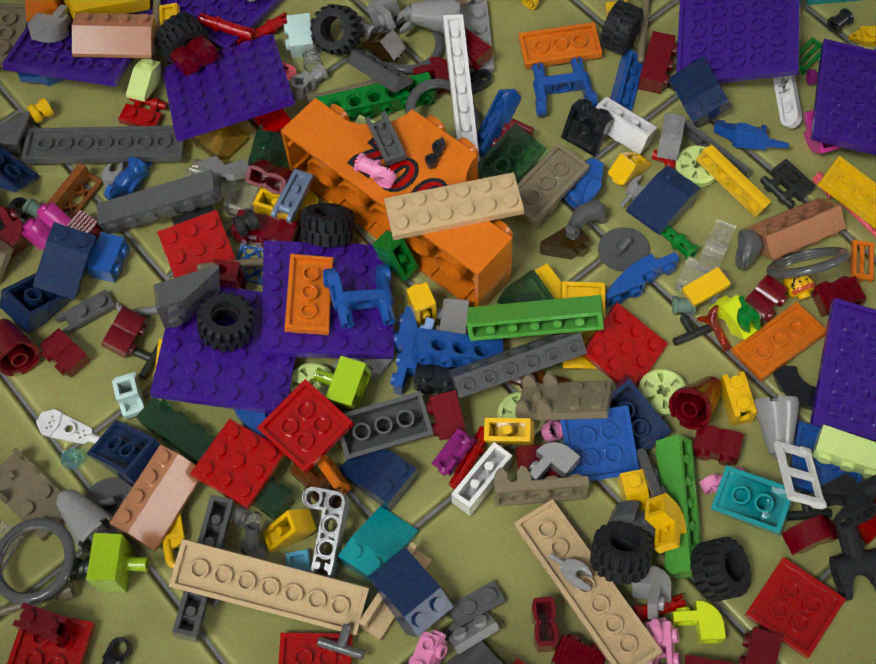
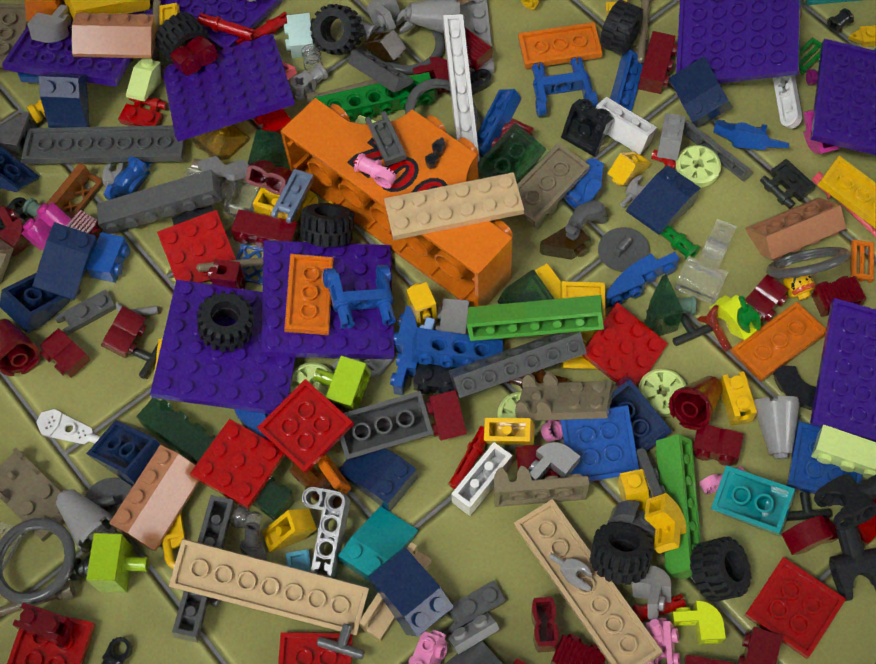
(64, 99): none -> dark blue slope
(66, 458): clear light blue plate -> none
(128, 394): light aqua brick -> none
(181, 296): dark grey slope -> none
(246, 223): pearl dark grey wheel -> none
(395, 255): green slope -> none
(453, 452): magenta hinge -> none
(664, 309): none -> clear green slope
(706, 287): yellow tile -> none
(733, 180): yellow fence -> none
(748, 247): dark grey hat -> none
(786, 472): white window -> none

